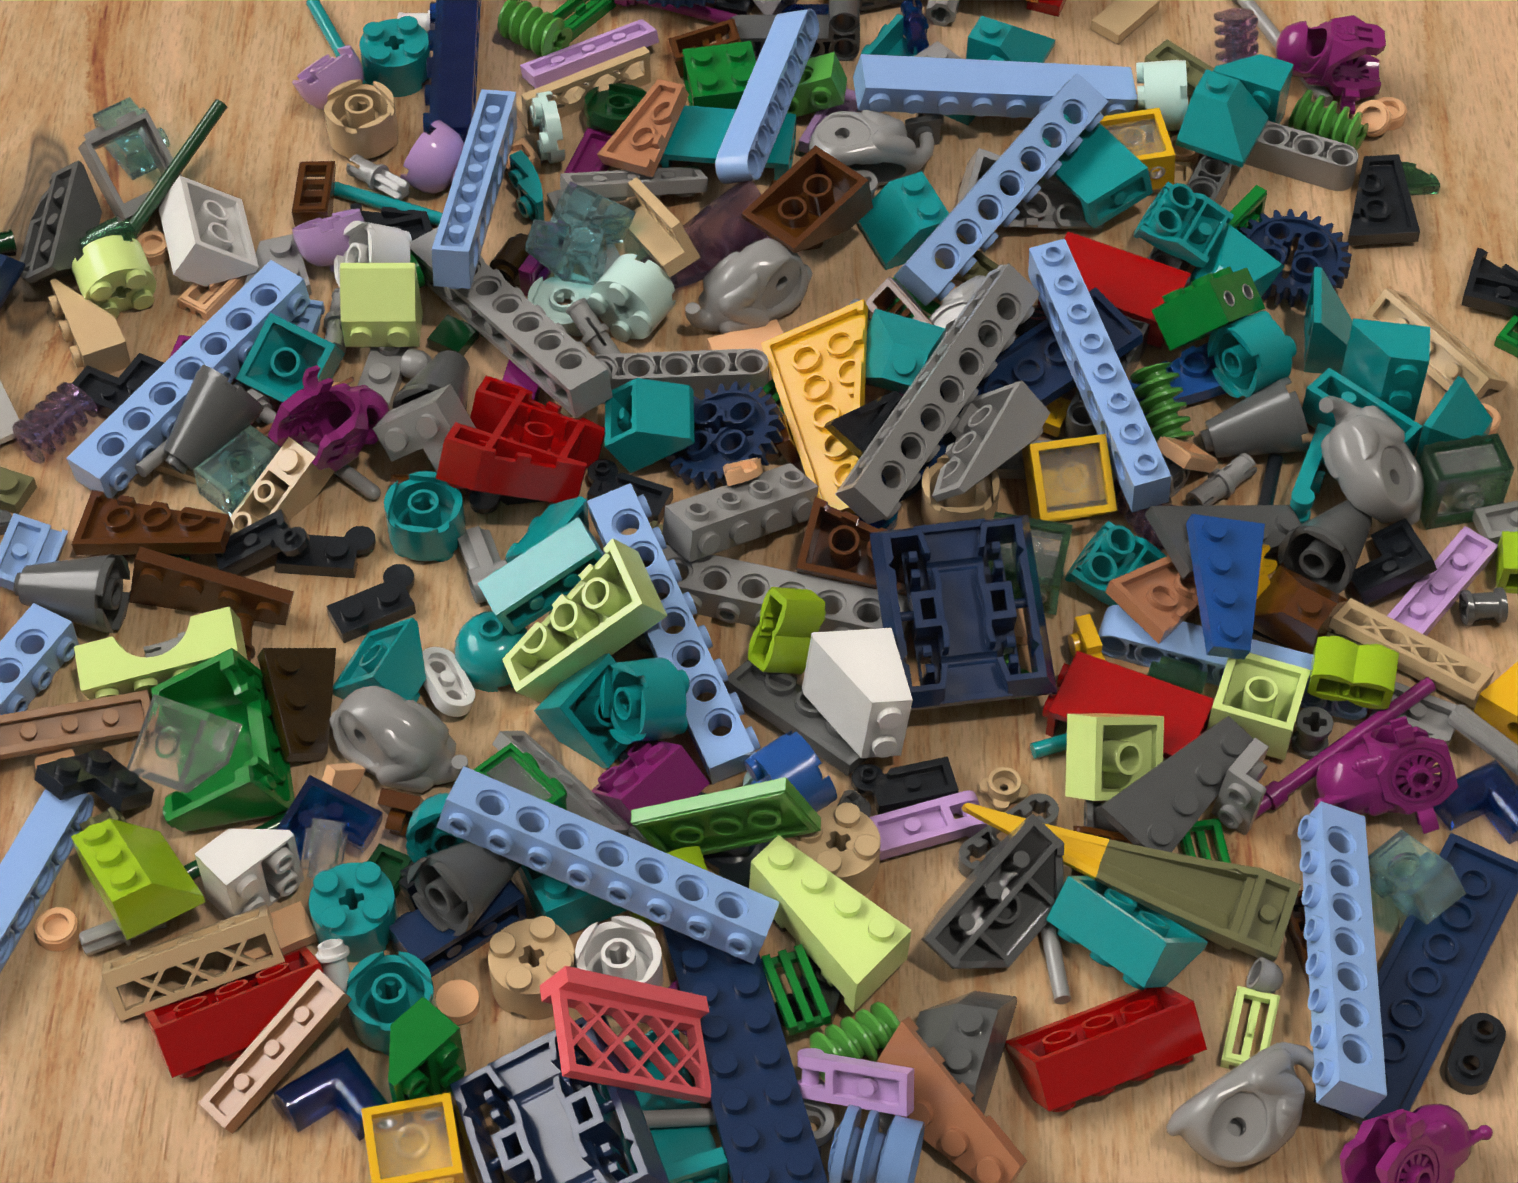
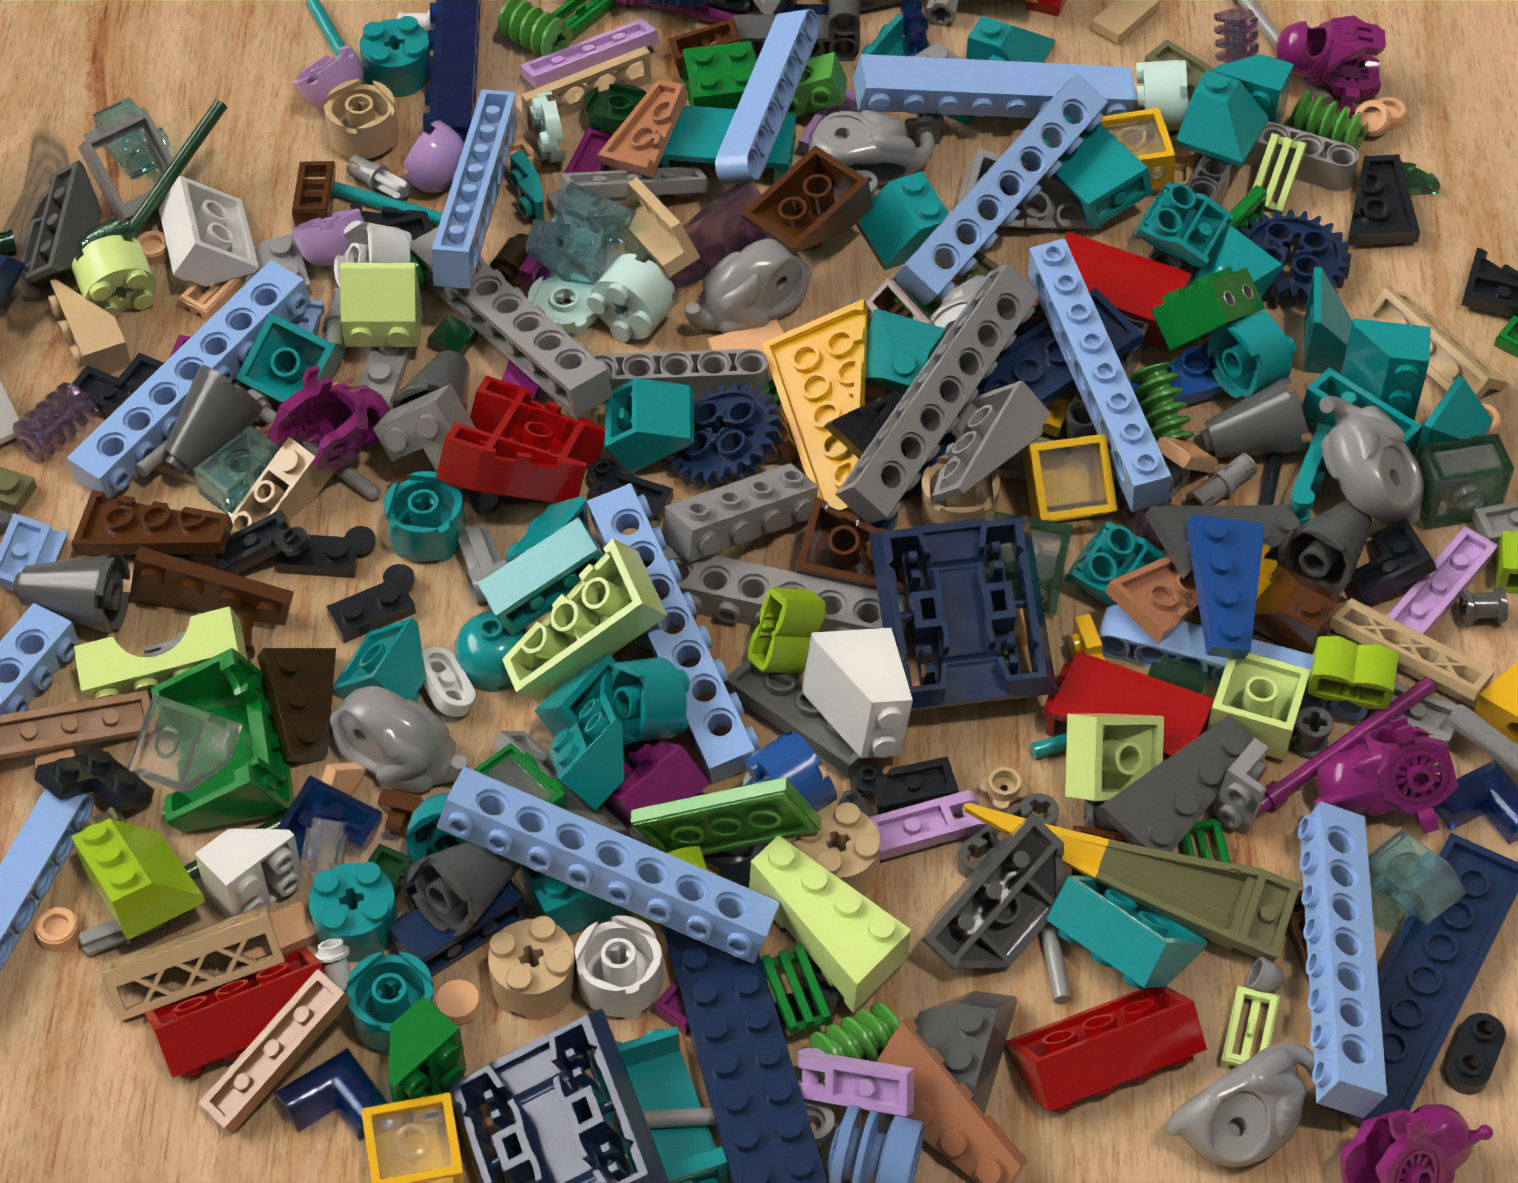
(413, 362): light grey hinge -> none
(591, 752): none -> teal slope
(594, 333): light grey pin -> none
(629, 1003): coral fence -> none
(742, 471): light nougat tile -> none
(1286, 143): none -> yellowish green tile

